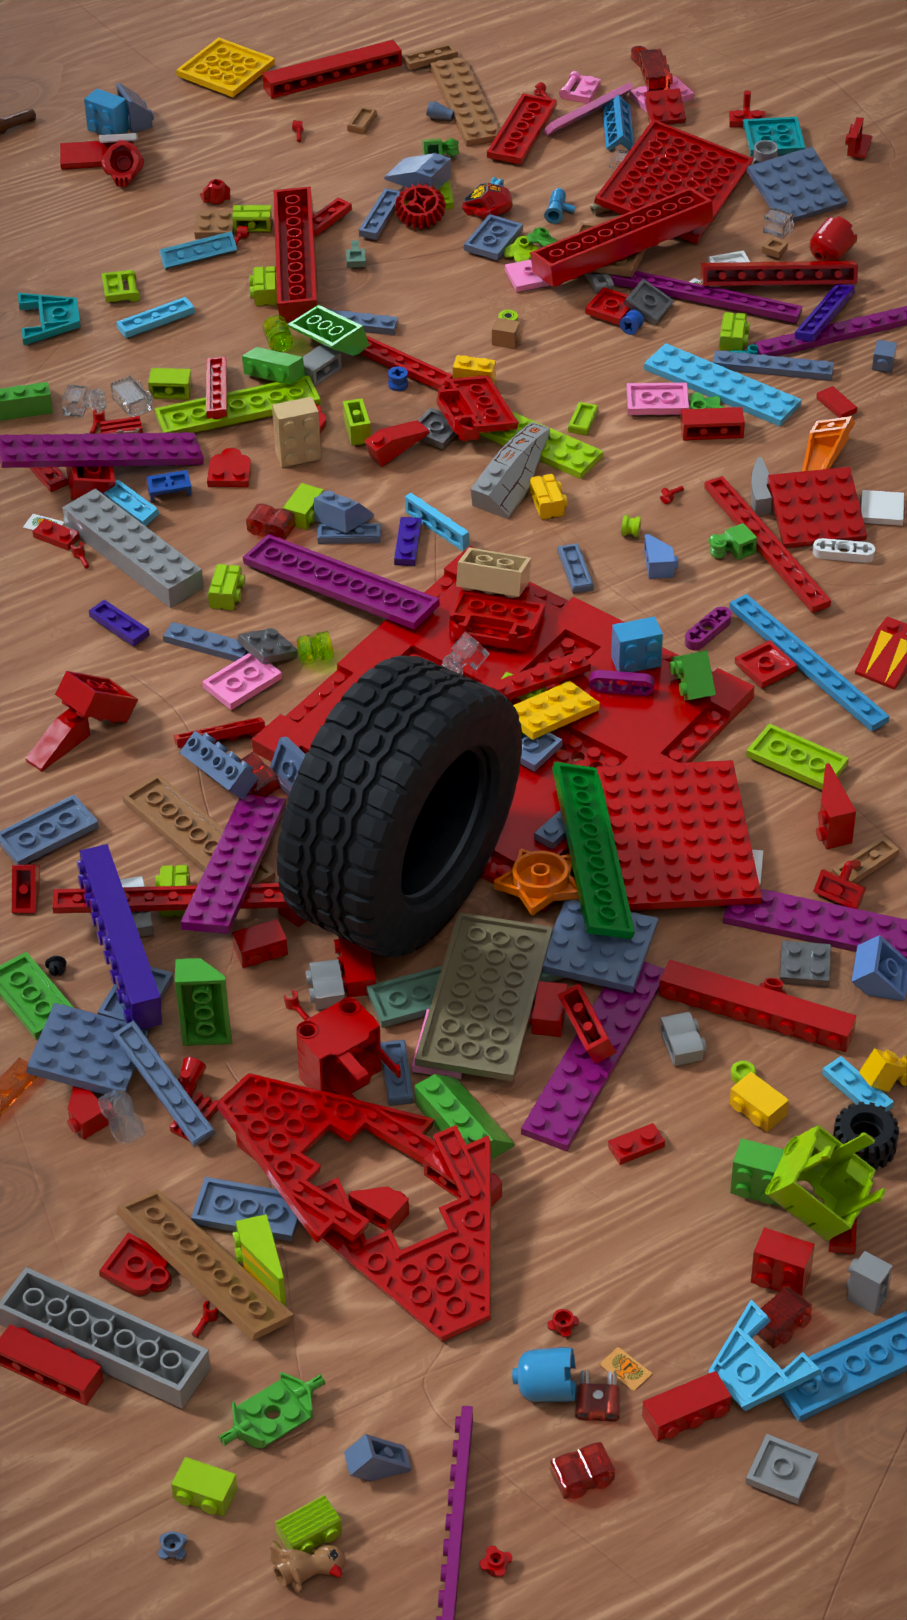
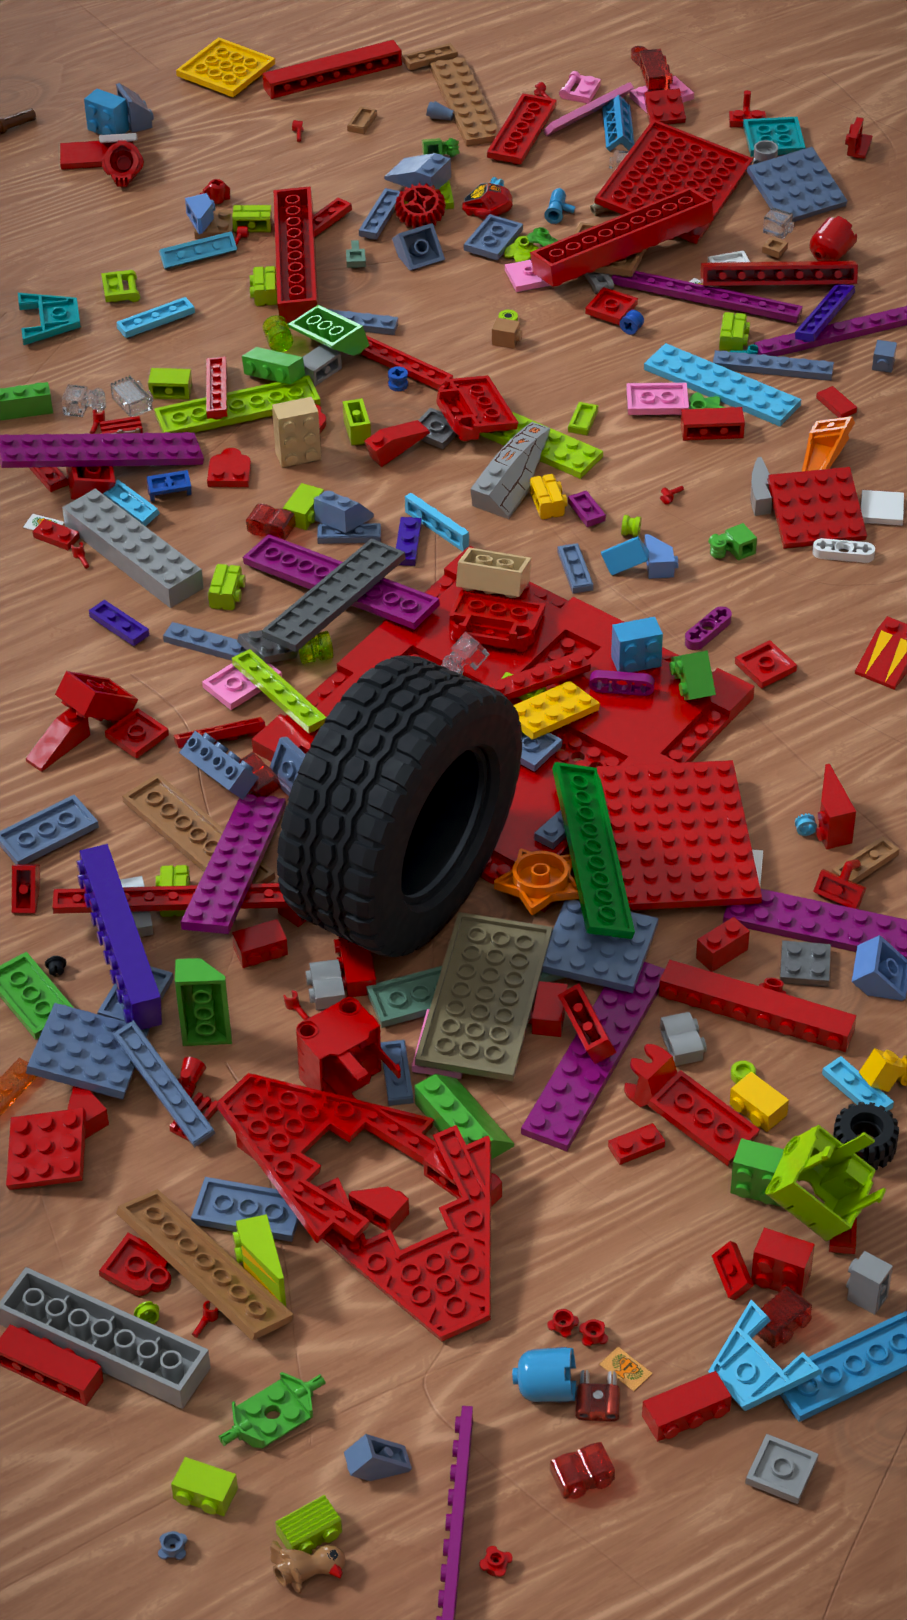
(46, 1149): none -> red plate
(119, 1110): clear brick -> none
(136, 733): none -> red plate
(148, 1312): none -> lime plate
(200, 211): none -> medium blue slope
(279, 691): none -> lime plate
(333, 595): none -> dark grey plate
(418, 247): none -> sand blue slope
(471, 367): yellow brick -> none
(586, 508): none -> magenta plate
(593, 1326): none -> red plate
(625, 555): none -> dark azure slope
(649, 302): flat silver tile -> none
(688, 1105): none -> red hinge
(722, 944): none -> red brick
(732, 1270): none -> red plate
(768, 545): red plate -> none
(795, 755): lime plate -> none
(802, 824): none -> medium azure bush
(810, 663): dark azure plate -> none

